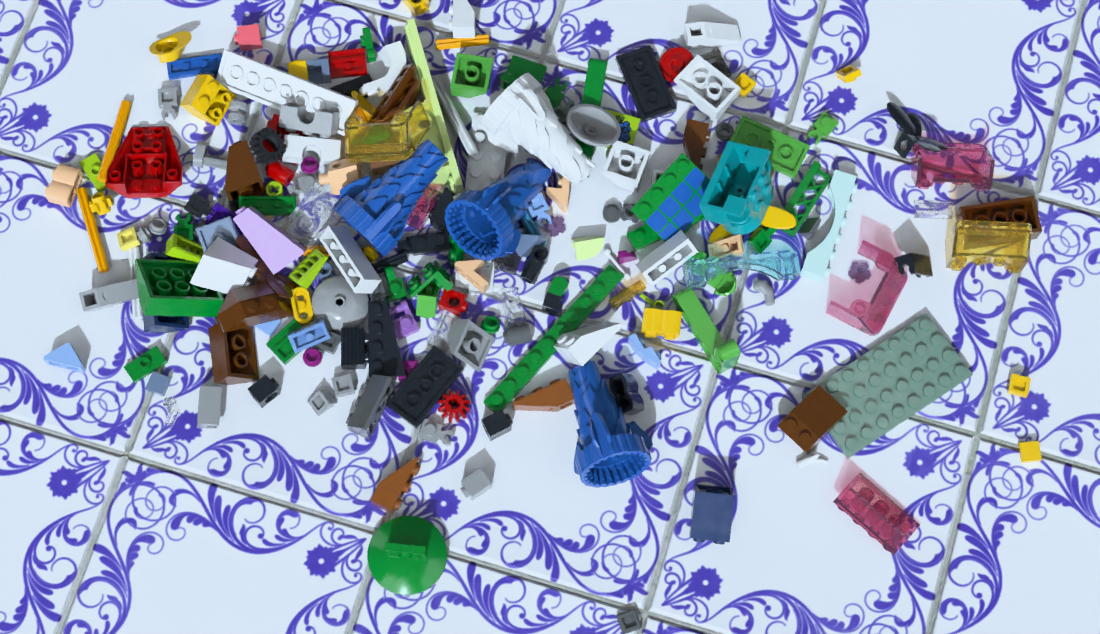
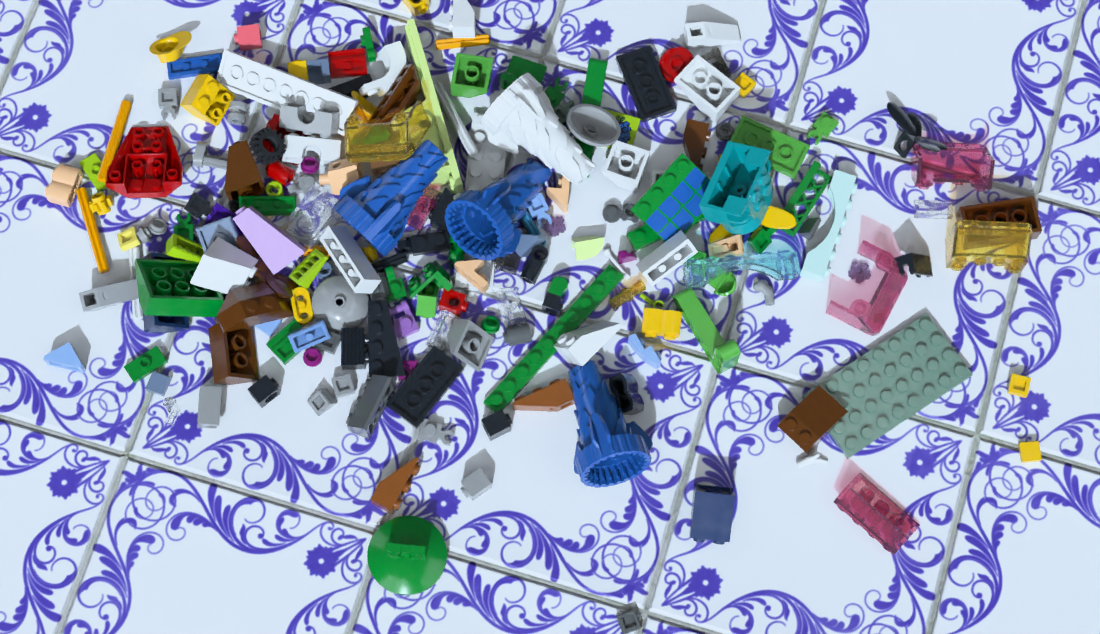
(445, 406): red gear -> none
(848, 73): yellow plate -> none

